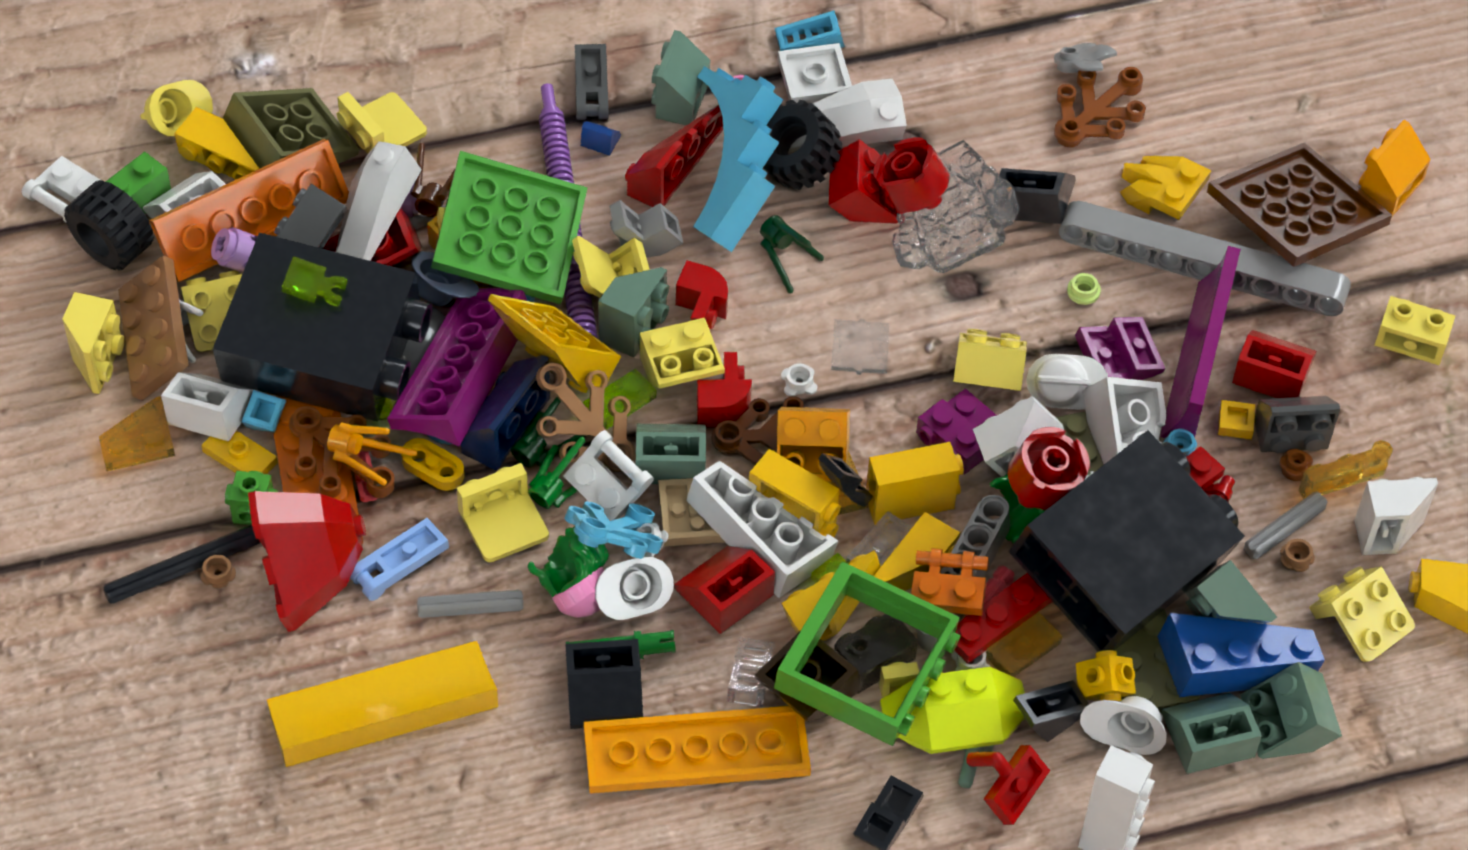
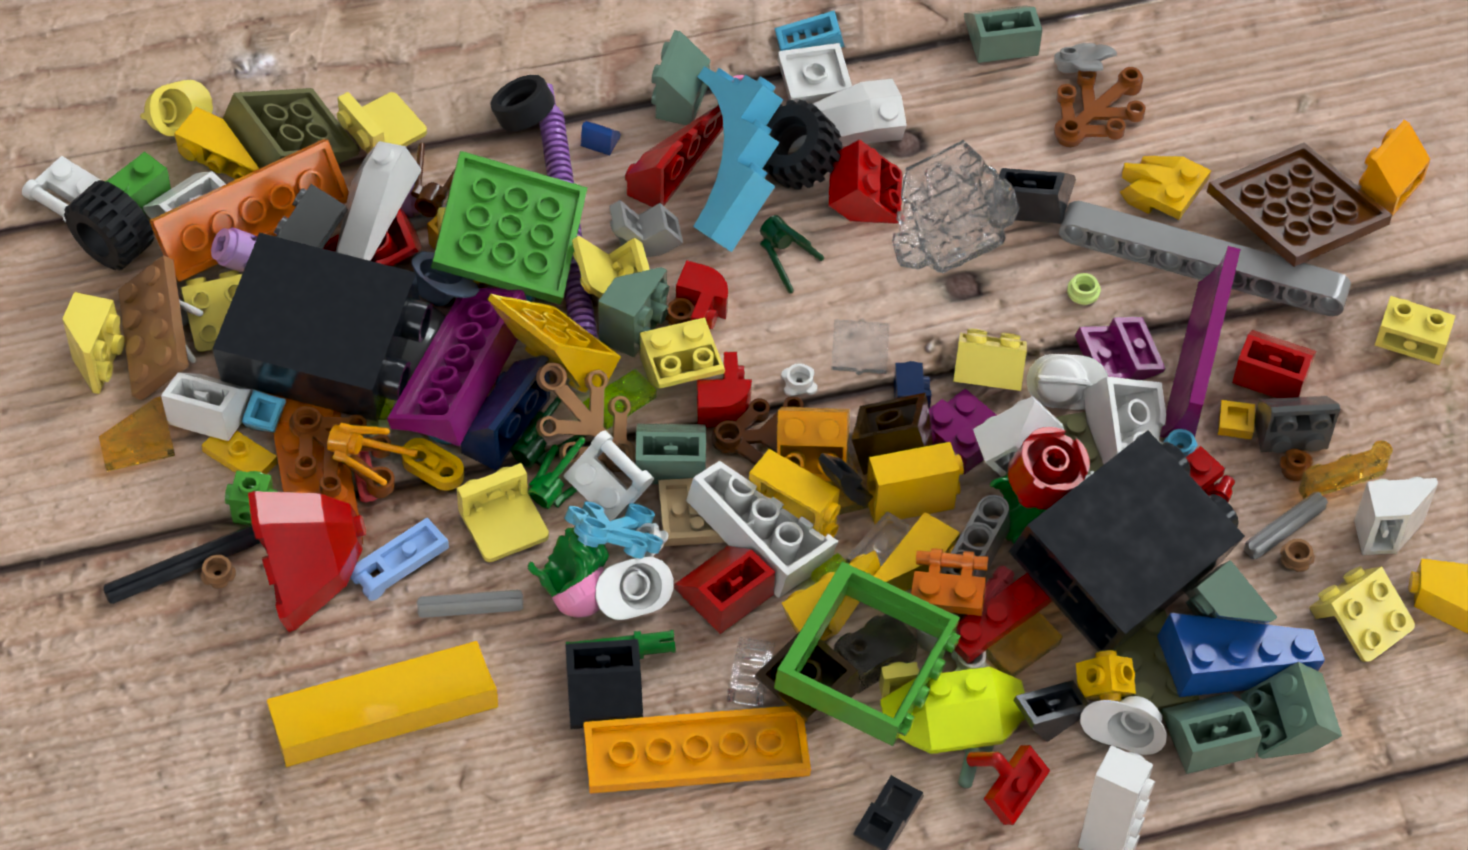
(307, 280): clear neon green plate -> none
(522, 103): none -> black tyre
(591, 81): dark grey plate -> none
(678, 307): none -> dark orange plate
(891, 427): none -> dark brown slope
(910, 380): none -> dark blue brick
(912, 176): red brick -> none
(1004, 33): none -> sand green slope

